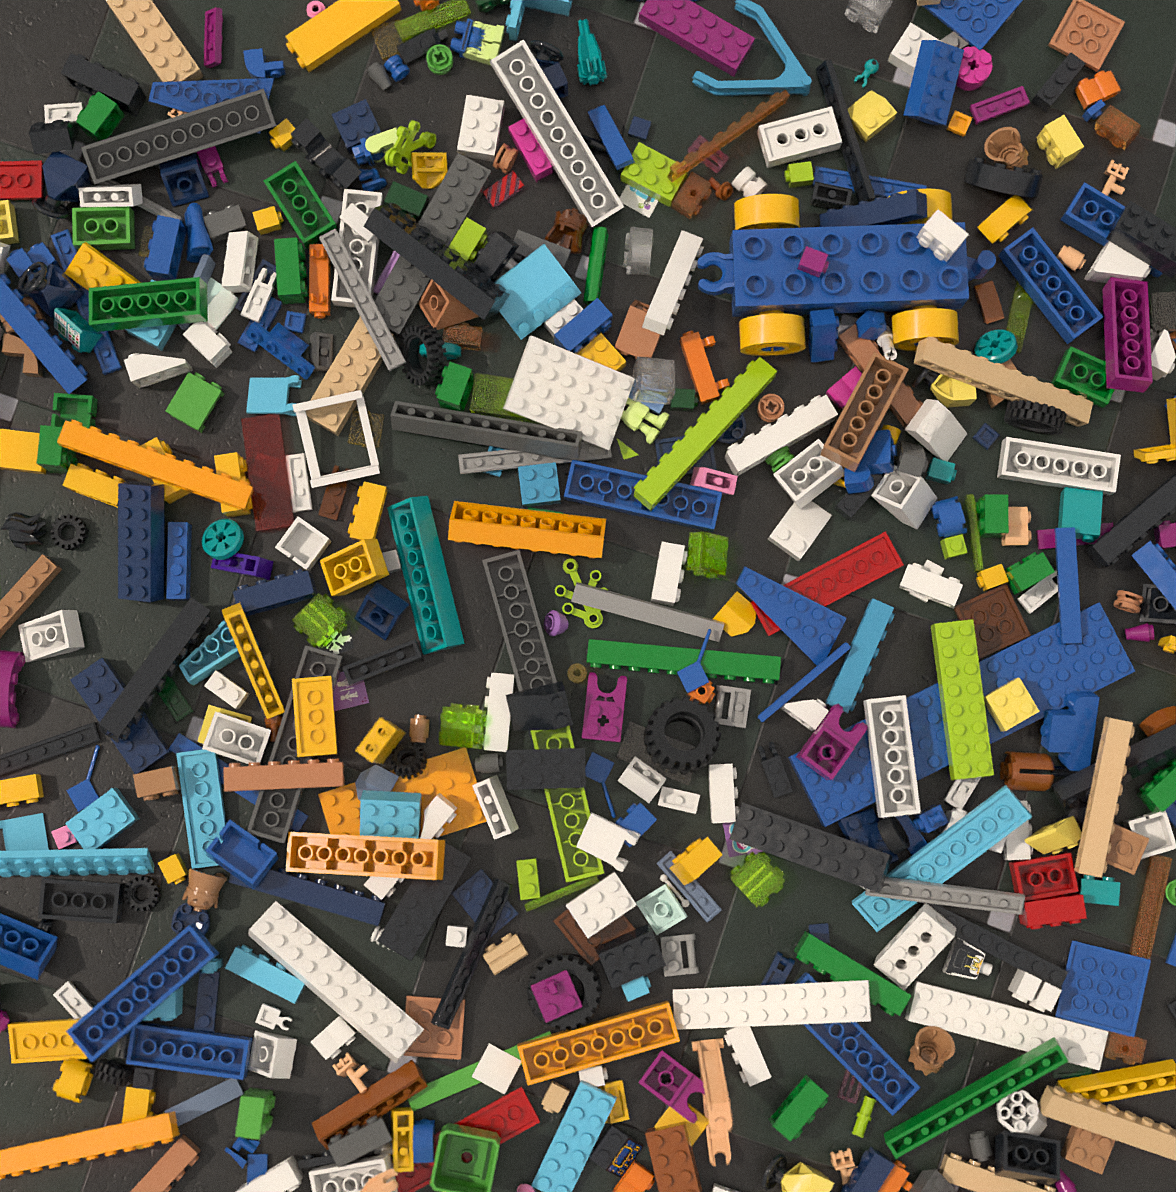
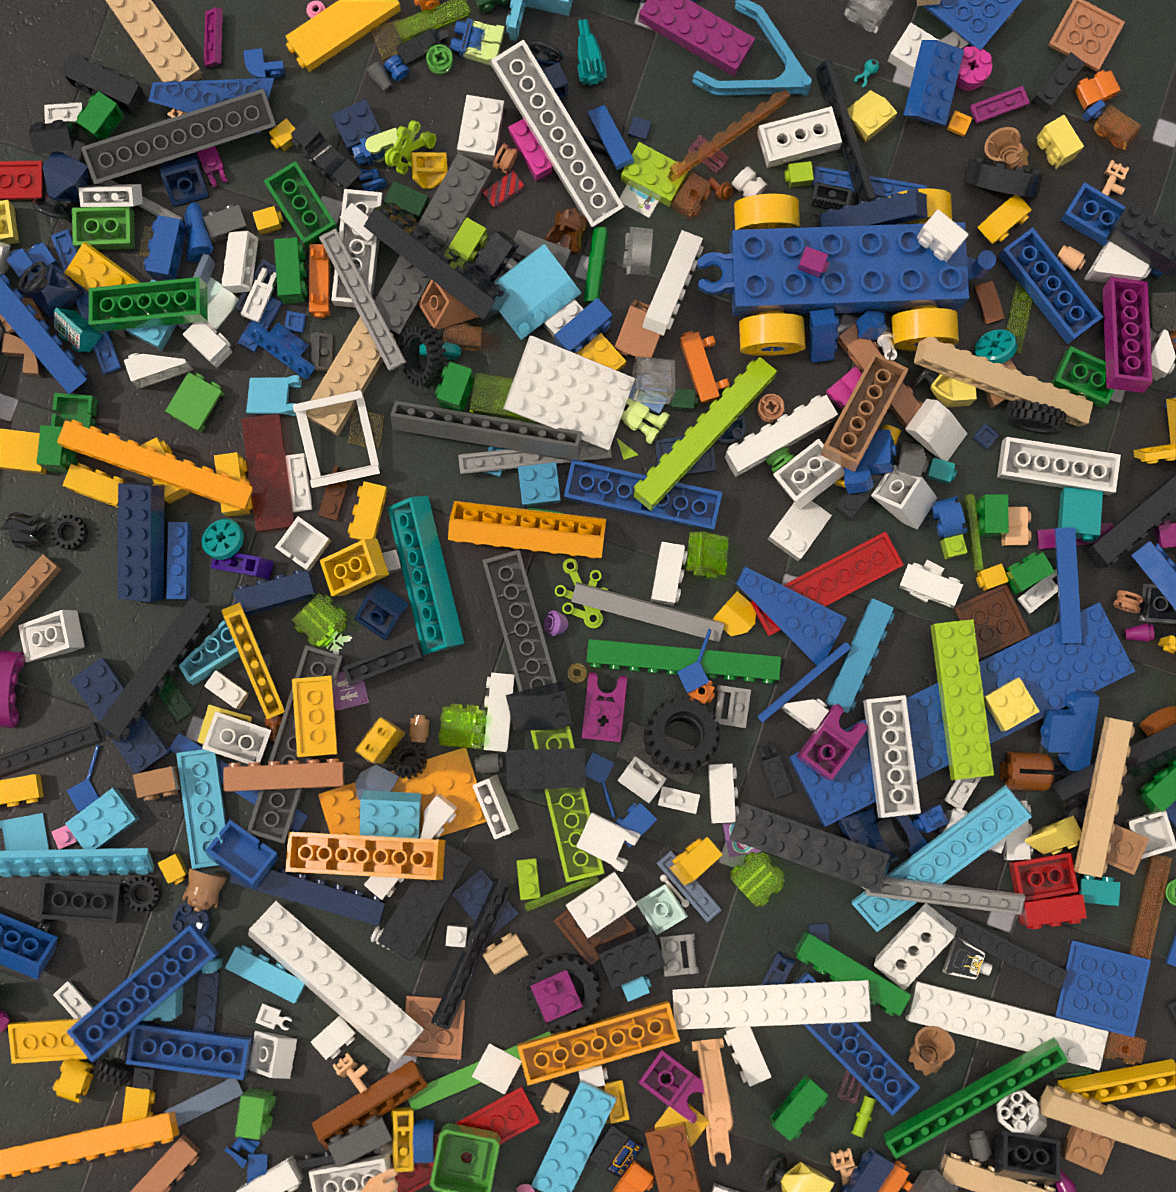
(387, 270): lavender axle -> none
(714, 480): bright pink brick -> none
(1031, 988): white piece -> none

